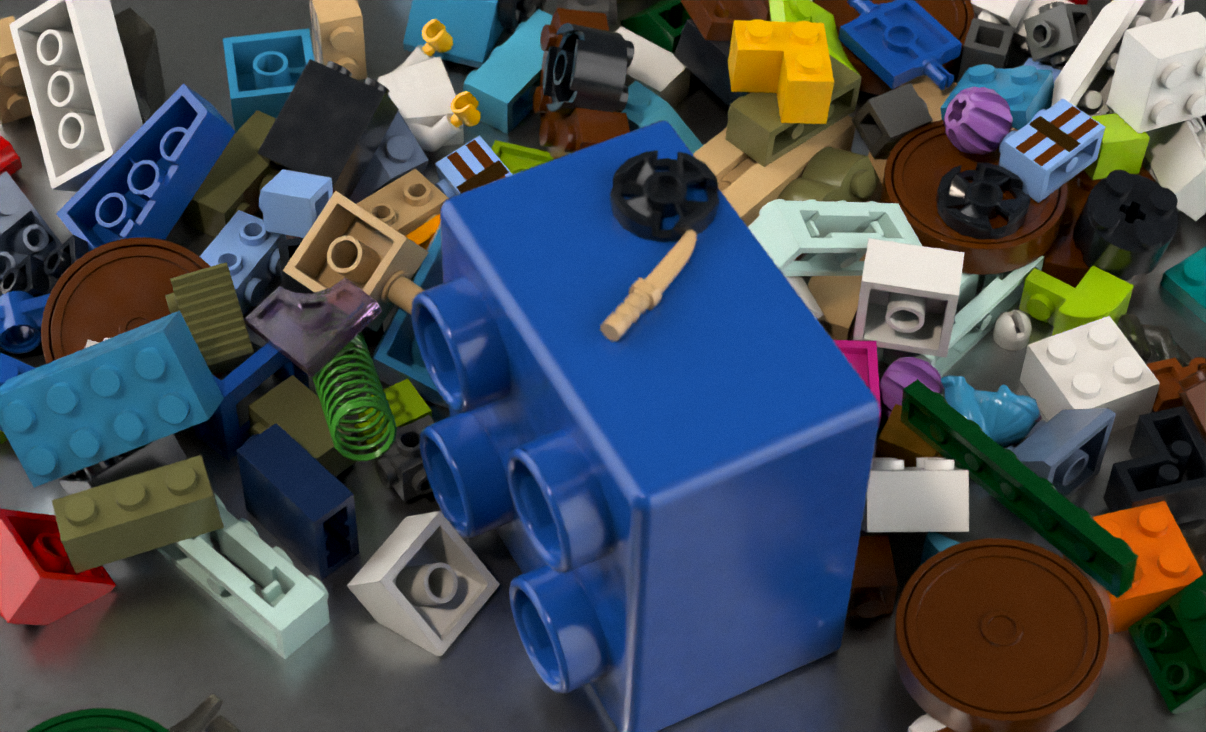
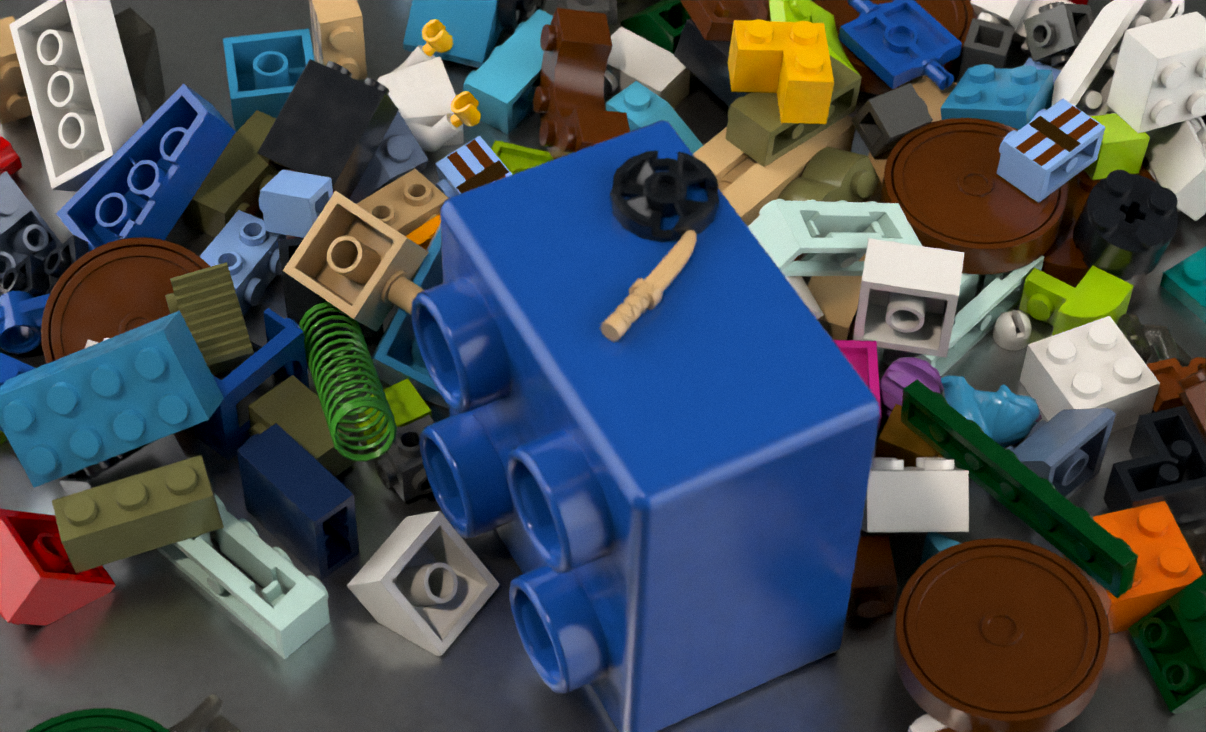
(314, 325): tile -> none
(587, 70): black brick -> none
(977, 120): medium lavender piece -> none
(981, 201): black piece -> none

